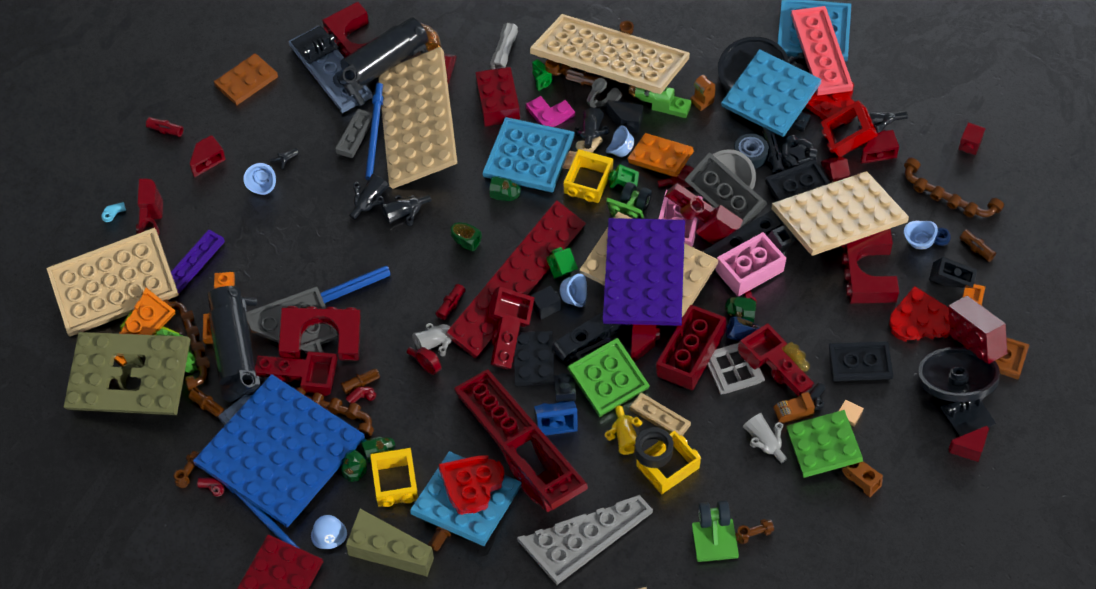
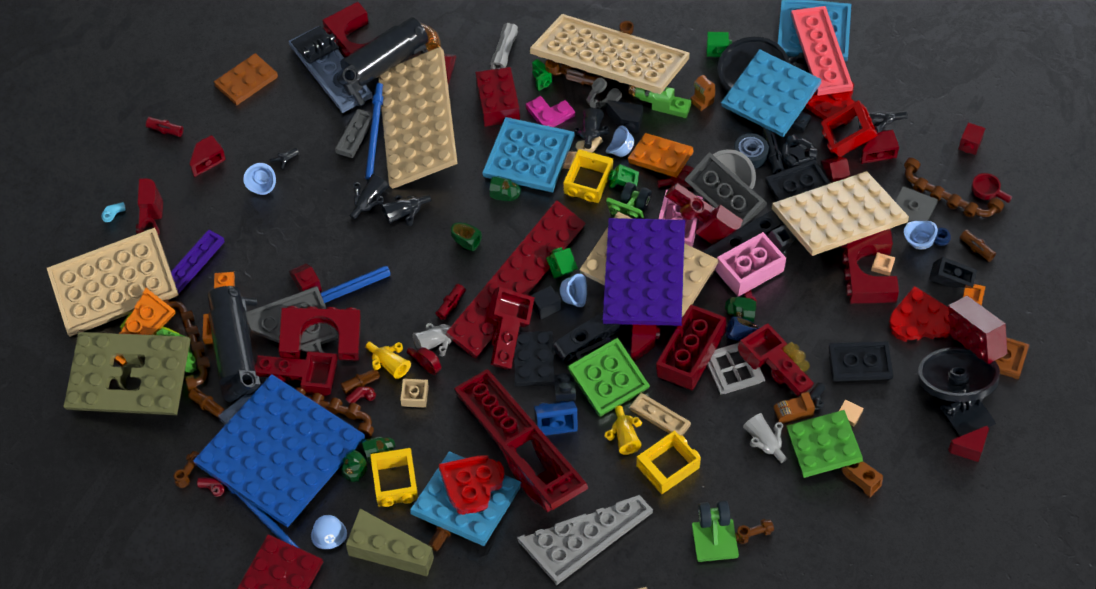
(305, 278): none -> dark red slope
(390, 361): none -> yellow piece
(414, 393): none -> tan piece
(654, 461): black tyre -> none
(717, 43): none -> green brick
(883, 264): none -> light nougat tile
(916, 205): none -> dark grey plate
(988, 186): none -> dark red piece

